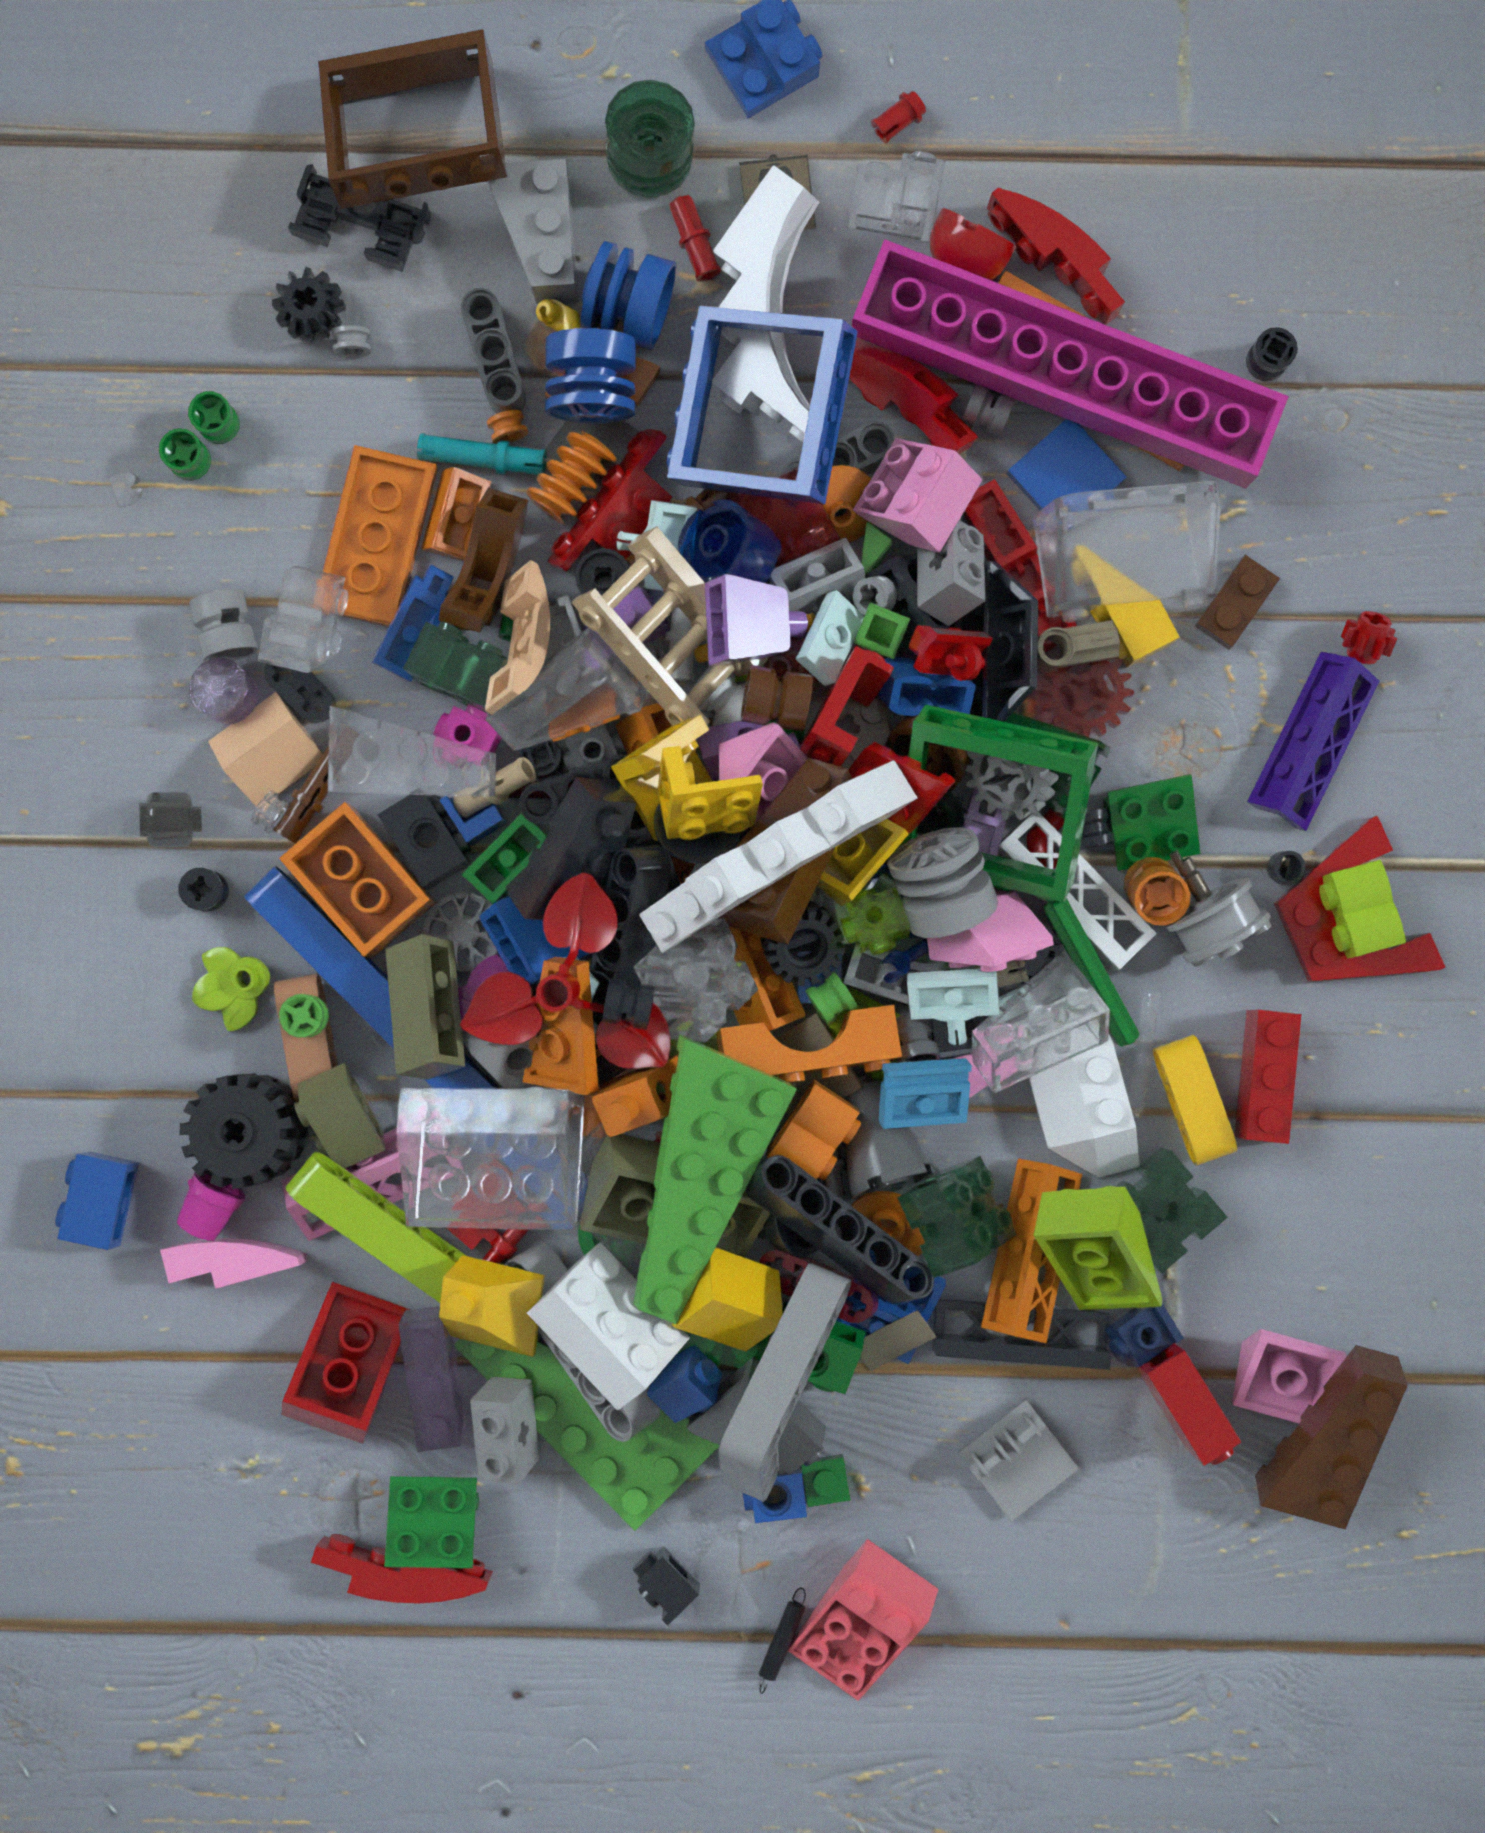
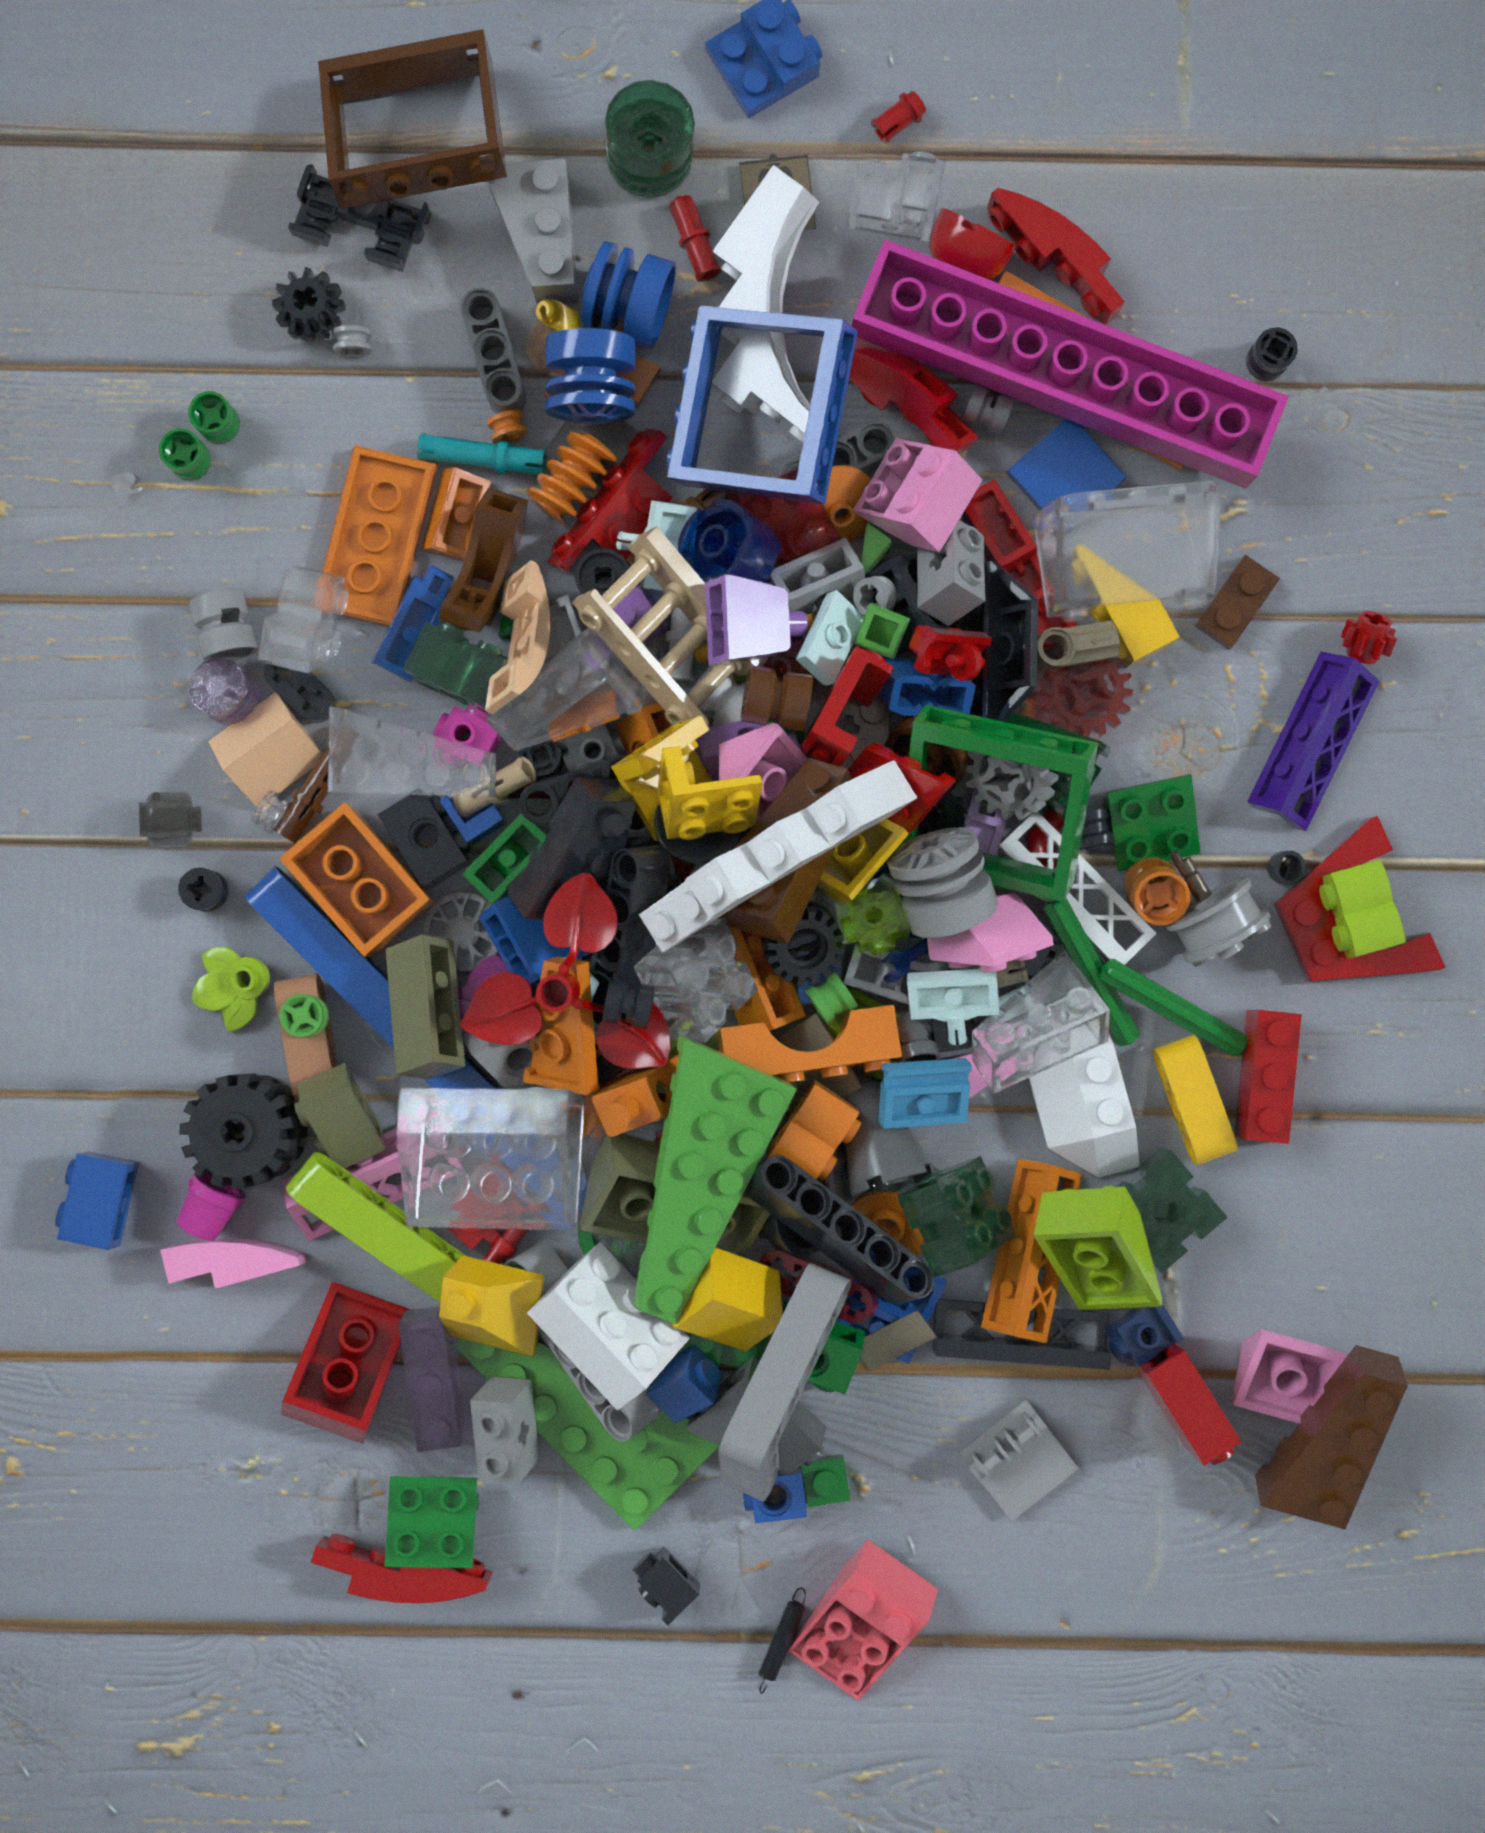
(1173, 1007): none -> green axle

